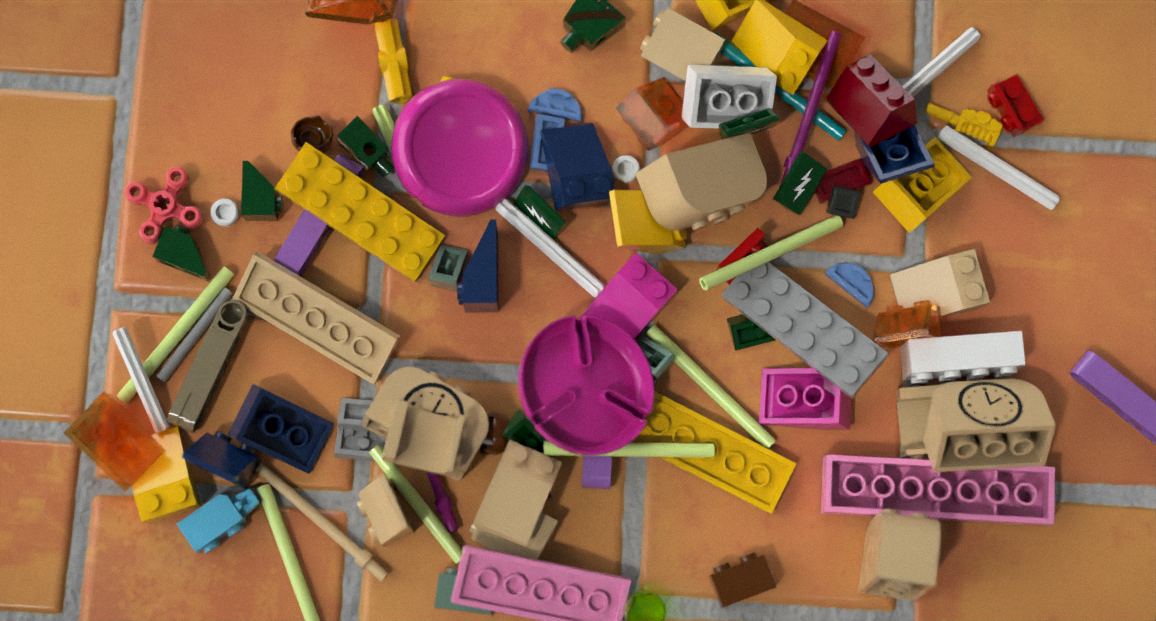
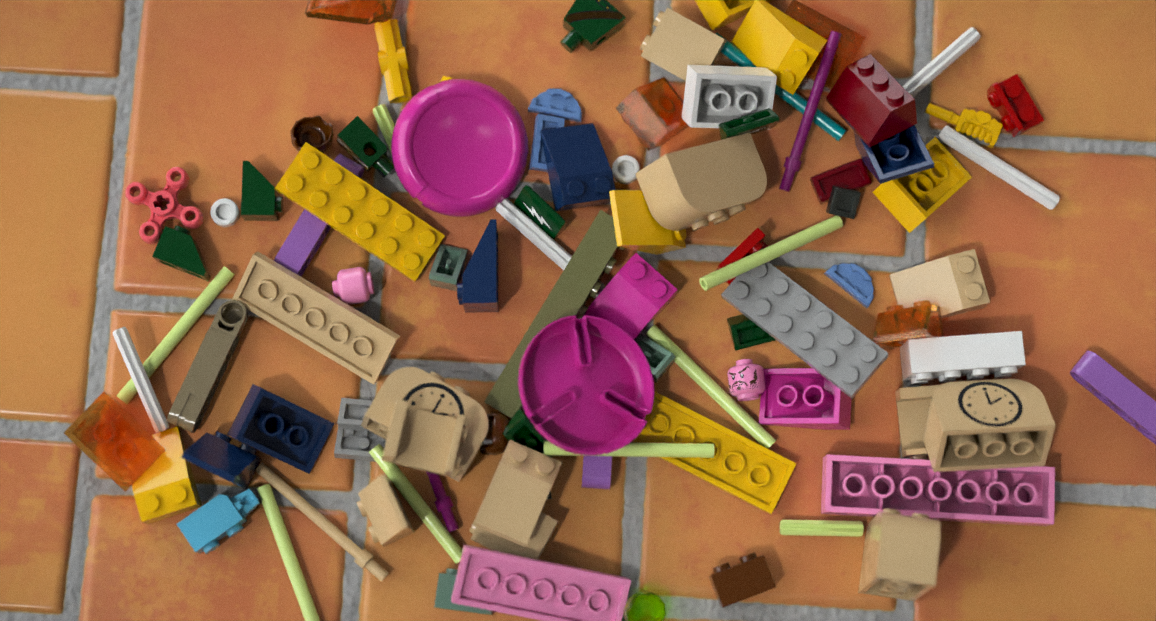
(194, 335): light grey piece -> none
(353, 285): none -> bright pink head
(566, 299): none -> olive brick
(746, 380): none -> bright pink head
(800, 183): dark green slope -> none
(821, 528): none -> yellowish green axle

